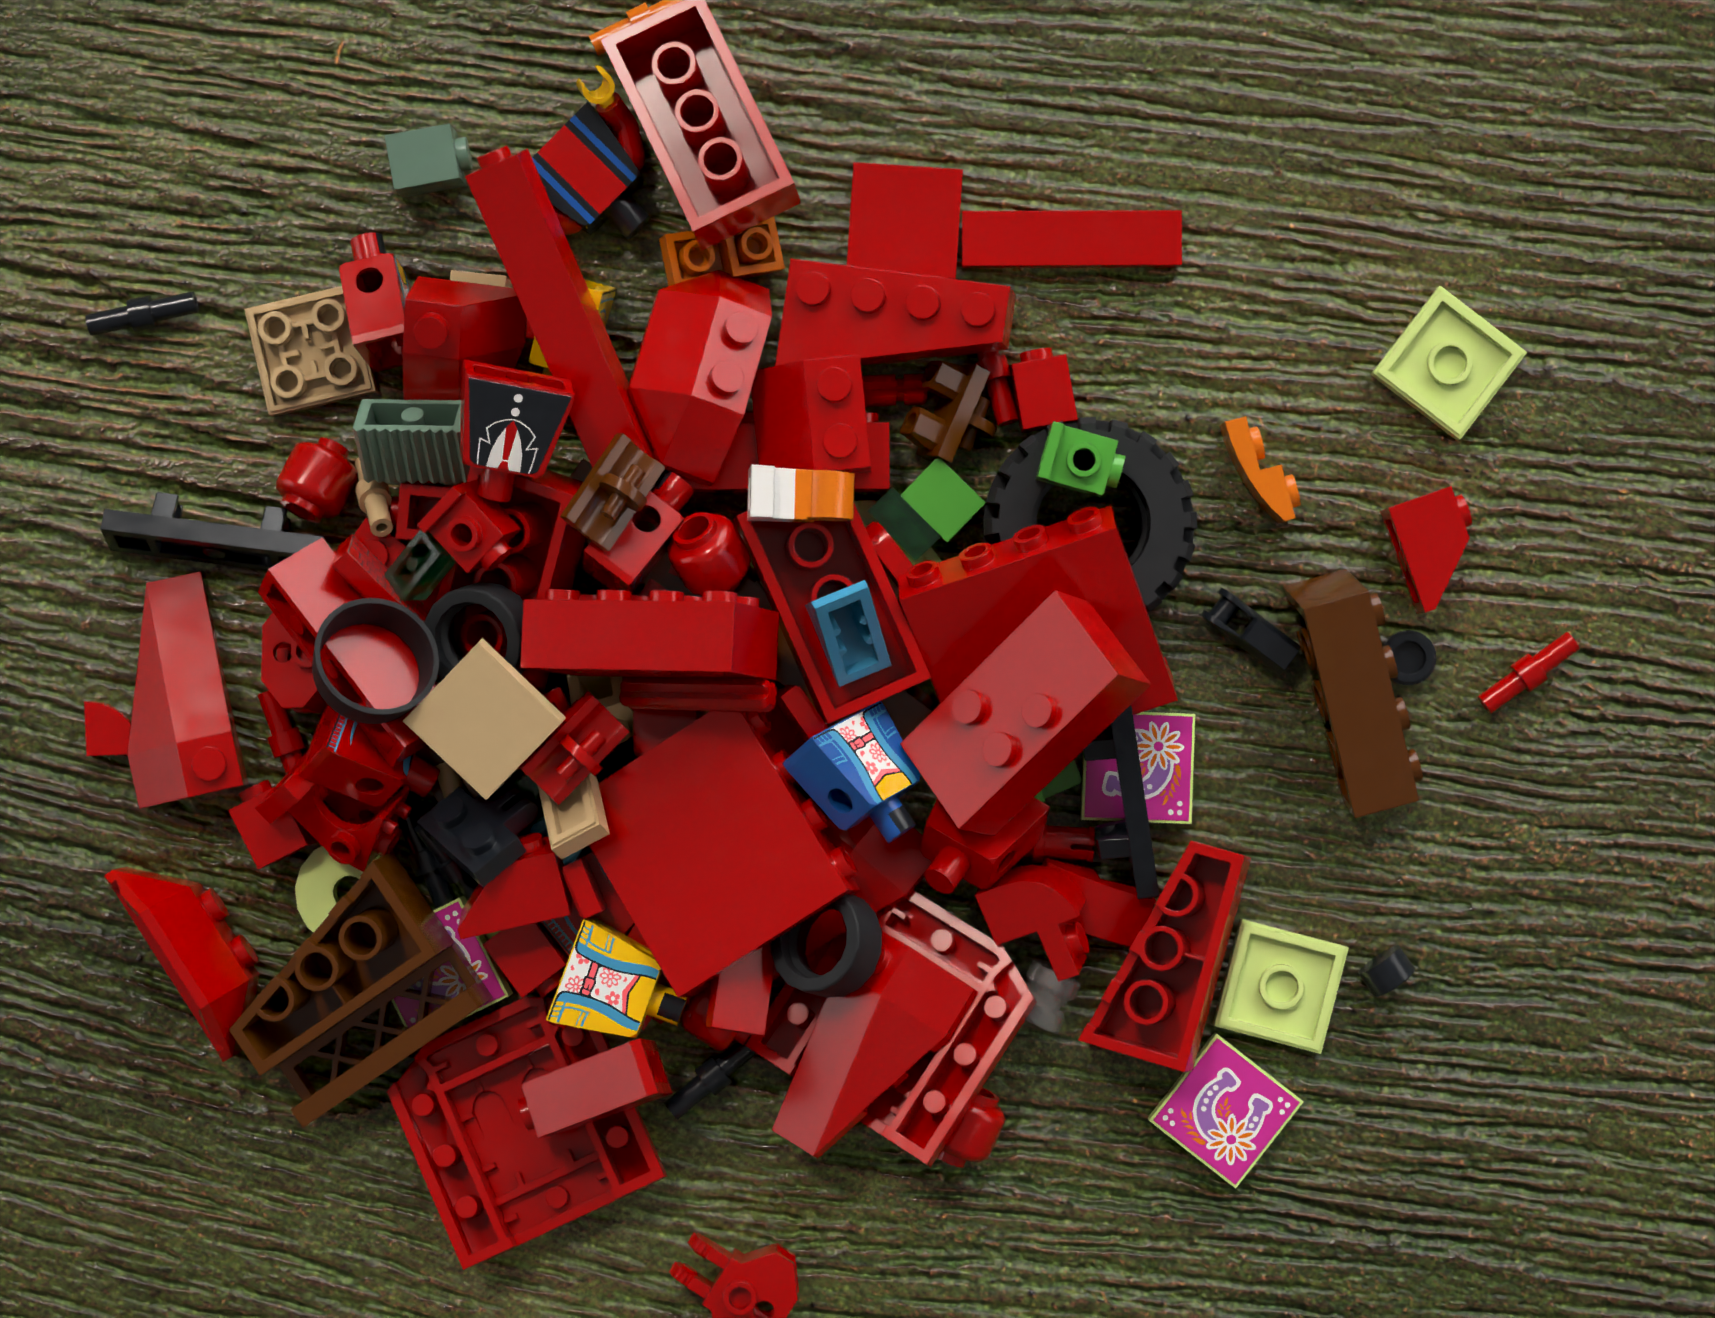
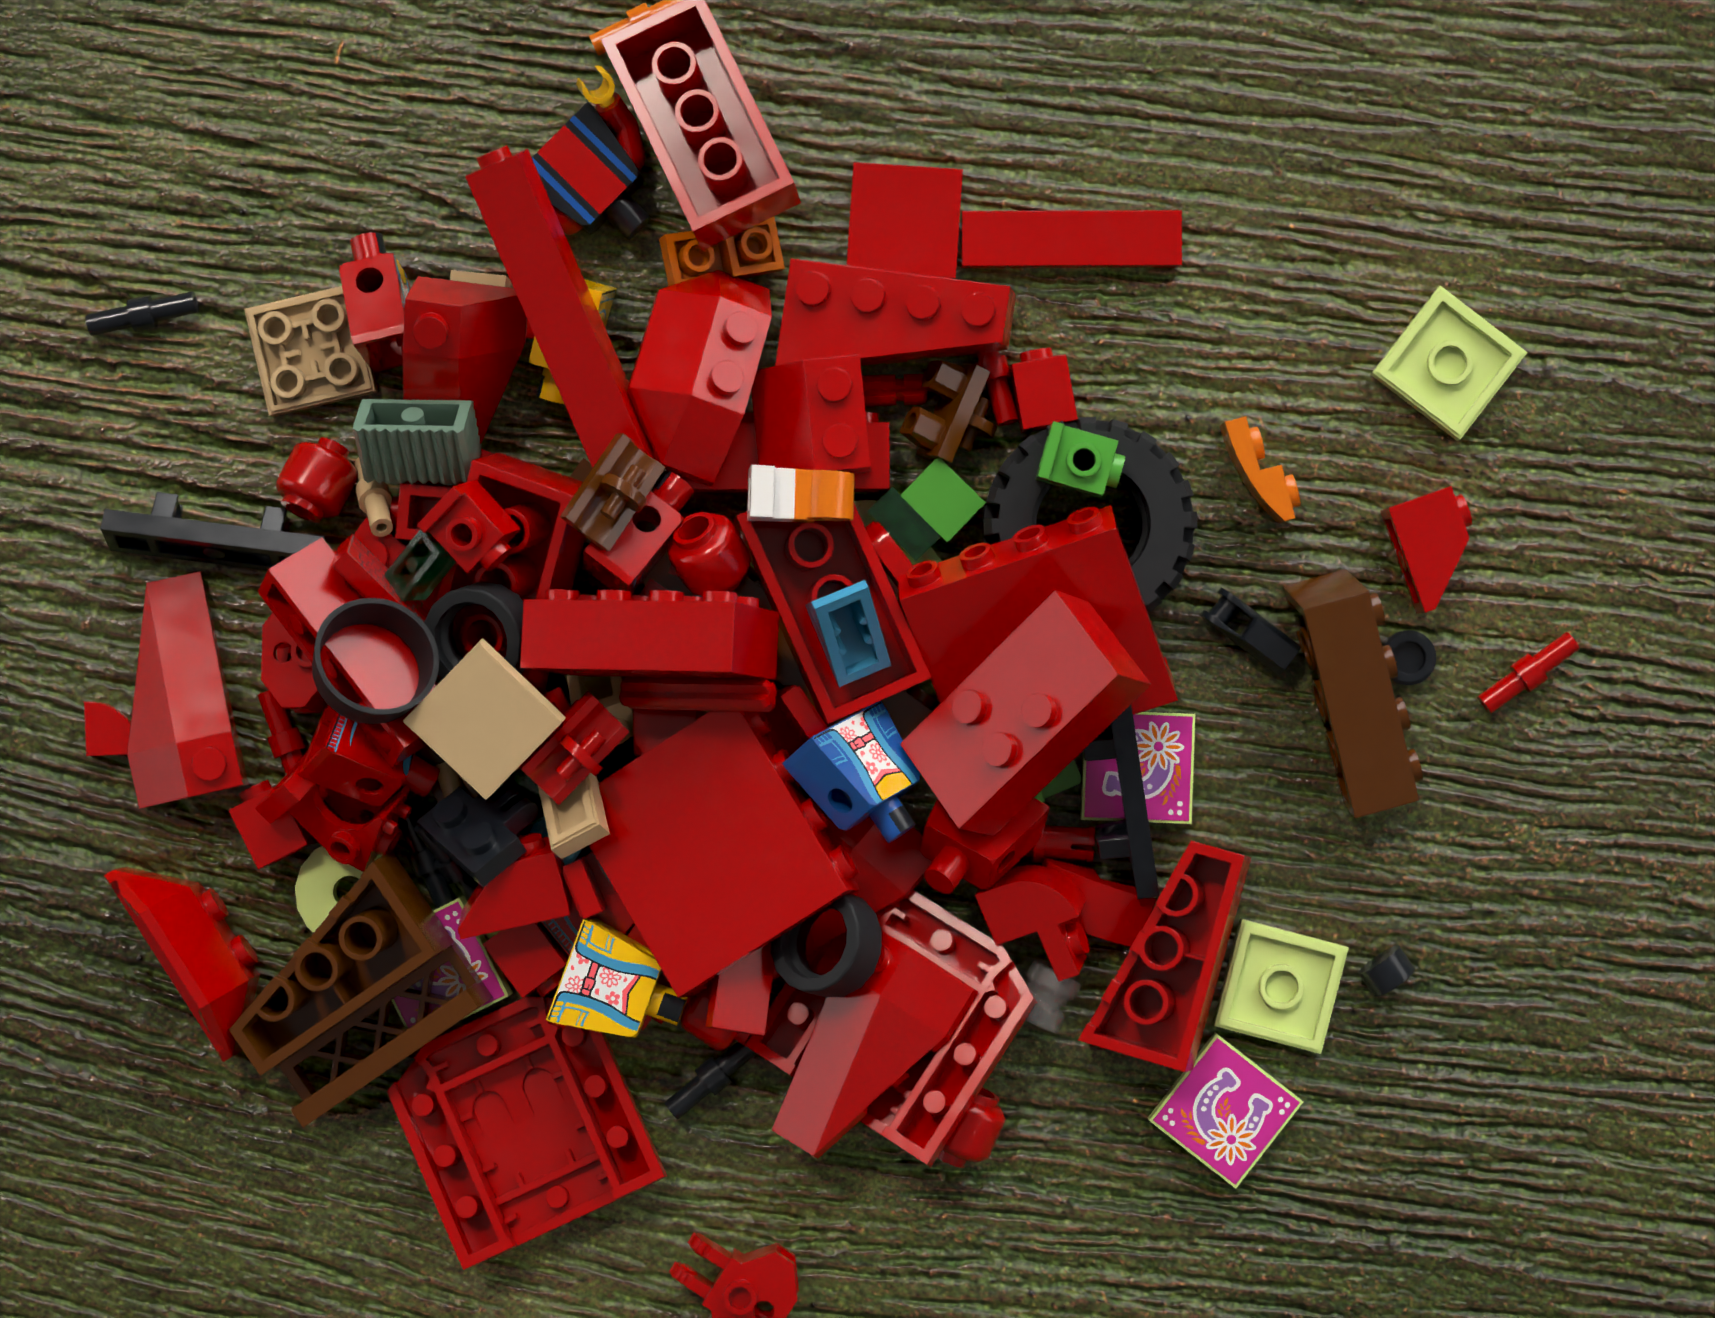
(428, 160): sand green brick -> none
(510, 423): torso -> none
(594, 1088): red slope -> none

